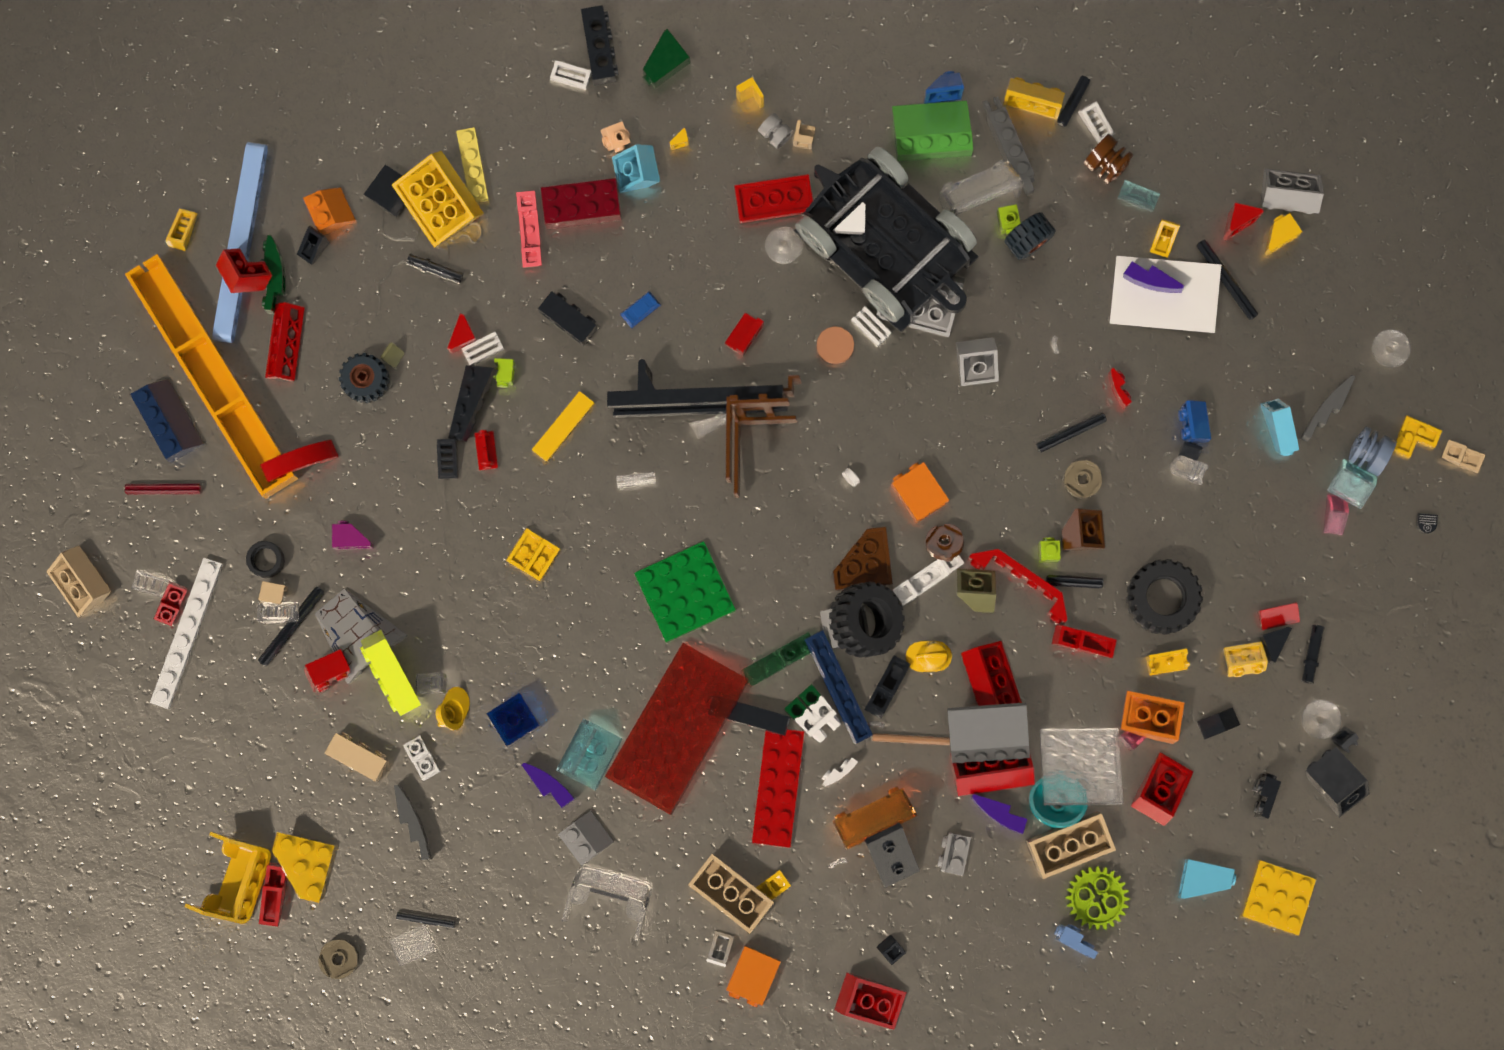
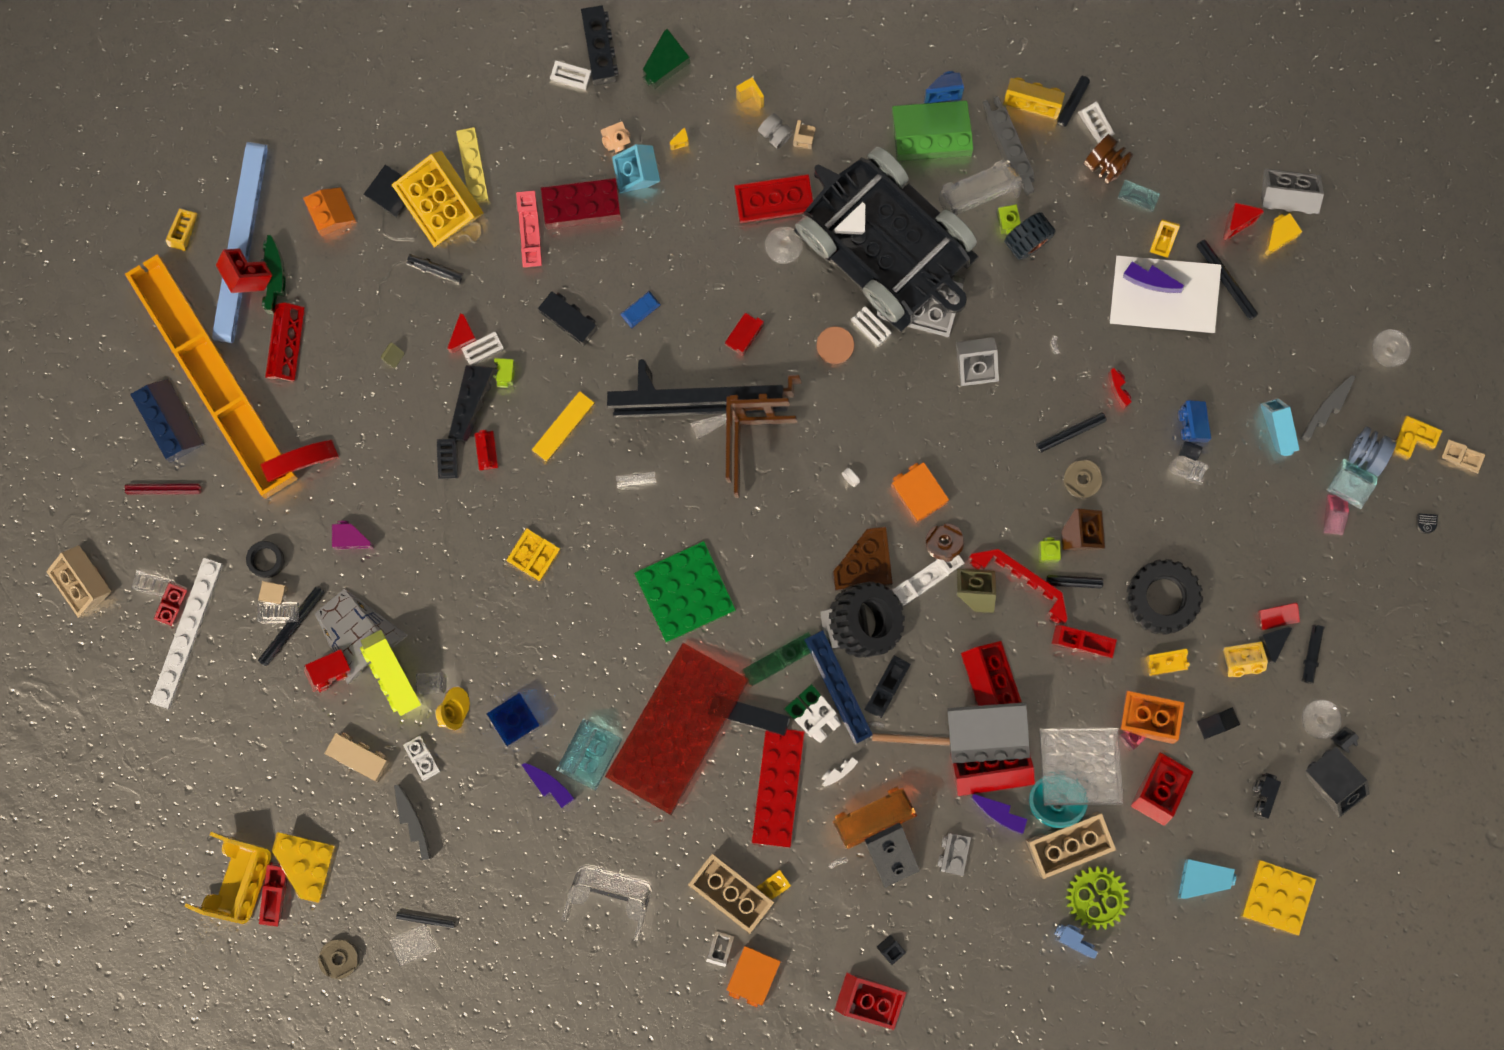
(312, 245): black slope -> none
(364, 378): black wheel -> none
(586, 838): light grey slope -> none
(928, 656): yellow piece -> none

